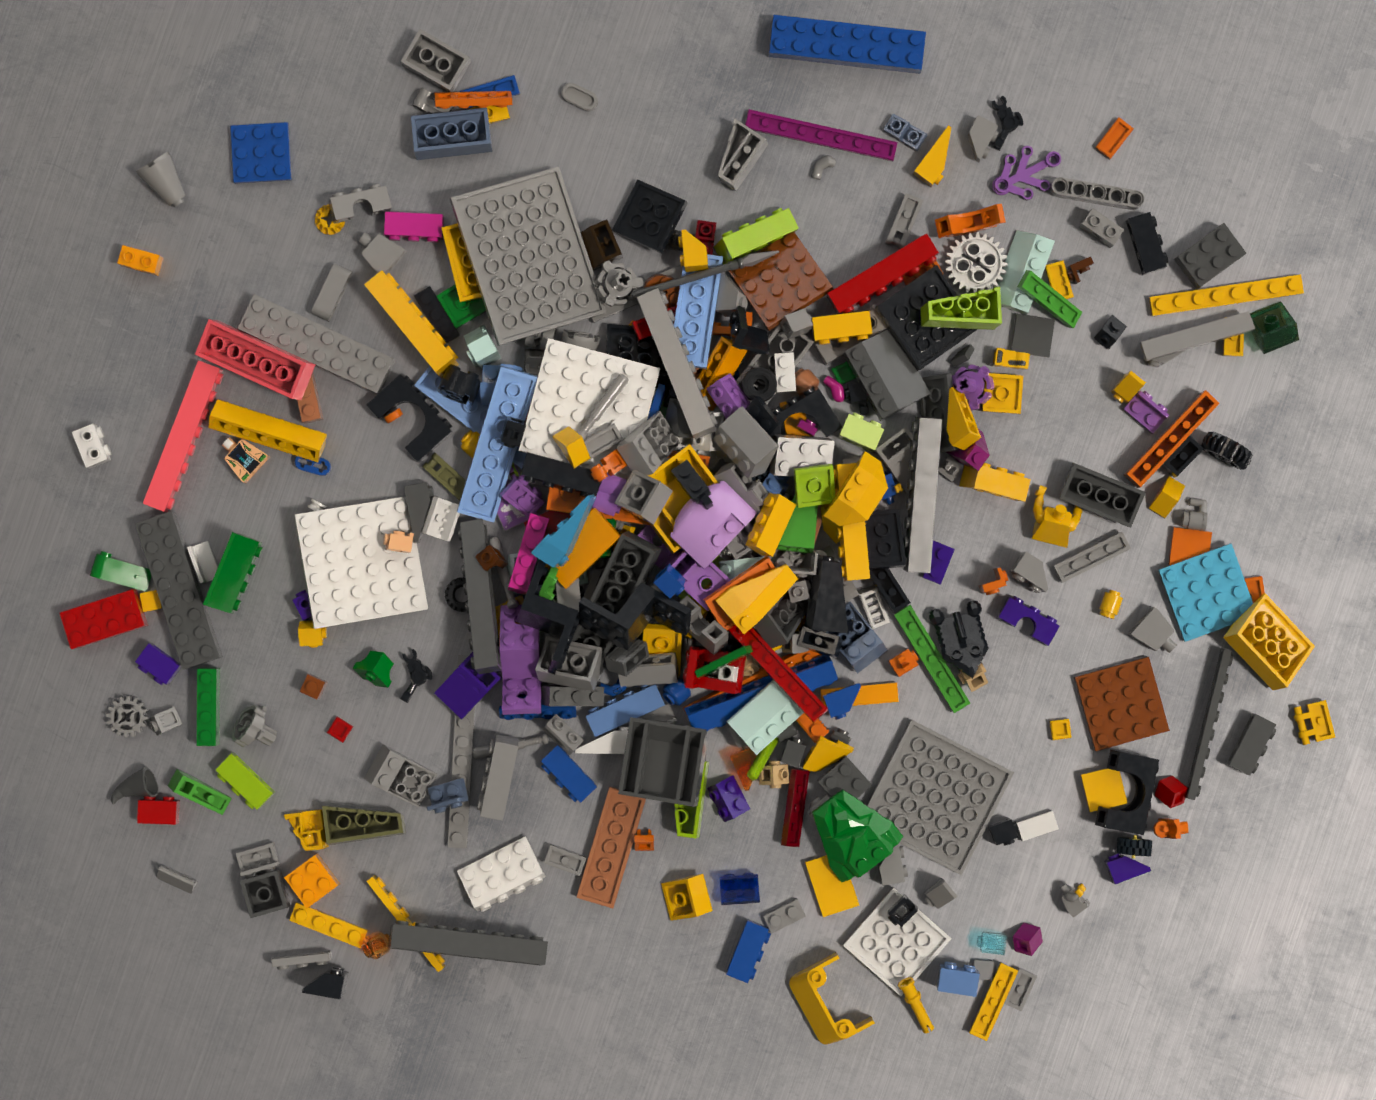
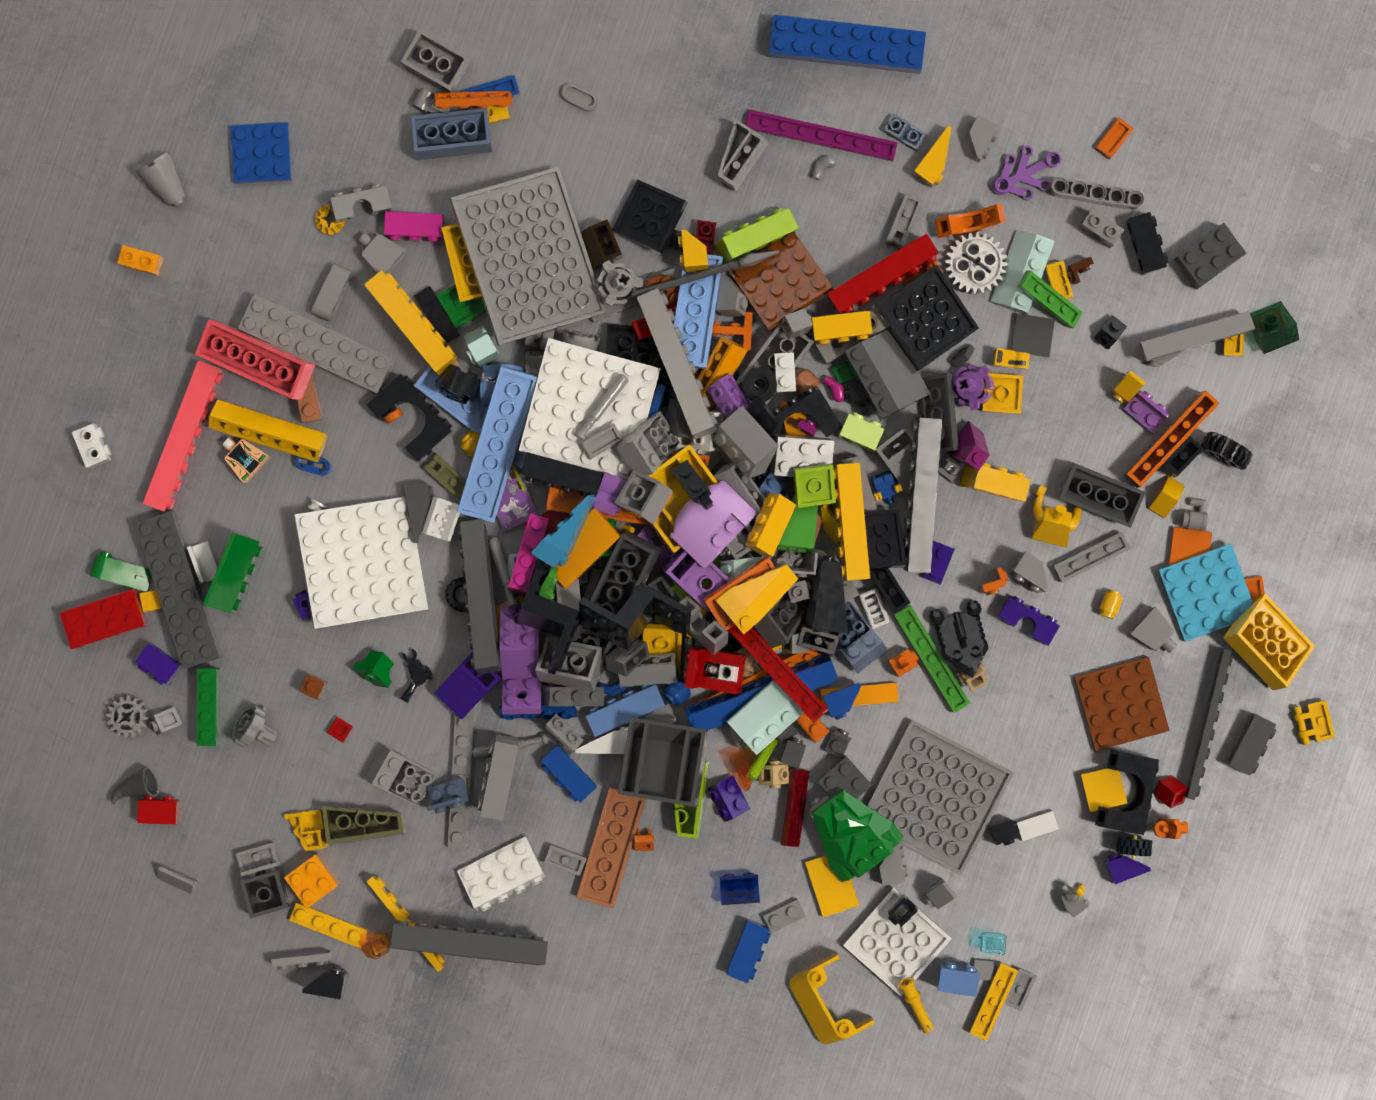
(199, 792): bright green slope -> none
(244, 781): lime brick -> none
(309, 636): yellow brick -> none
(398, 541): light nougat brick -> none
(491, 557): reddish brown bracket -> none
(513, 432): black brick -> none
(523, 496): medium lavender bracket -> none
(572, 446): yellow slope -> none
(611, 463): orange plate -> none
(670, 581): blue brick -> none
(687, 897): yellow slope -> none
(723, 661): green tile -> none
(746, 336): black bracket -> none
(757, 492): light grey tile -> none
(825, 753): yellow slope -> none
(858, 493): yellow wedge -> none
(960, 421): yellow slope -> none
(965, 311): lime wedge -> none
(1008, 121): black piece -> none
(1027, 939): magenta panel -> none
(1060, 729): yellow tile -> none
(1226, 295): yellow plate -> none

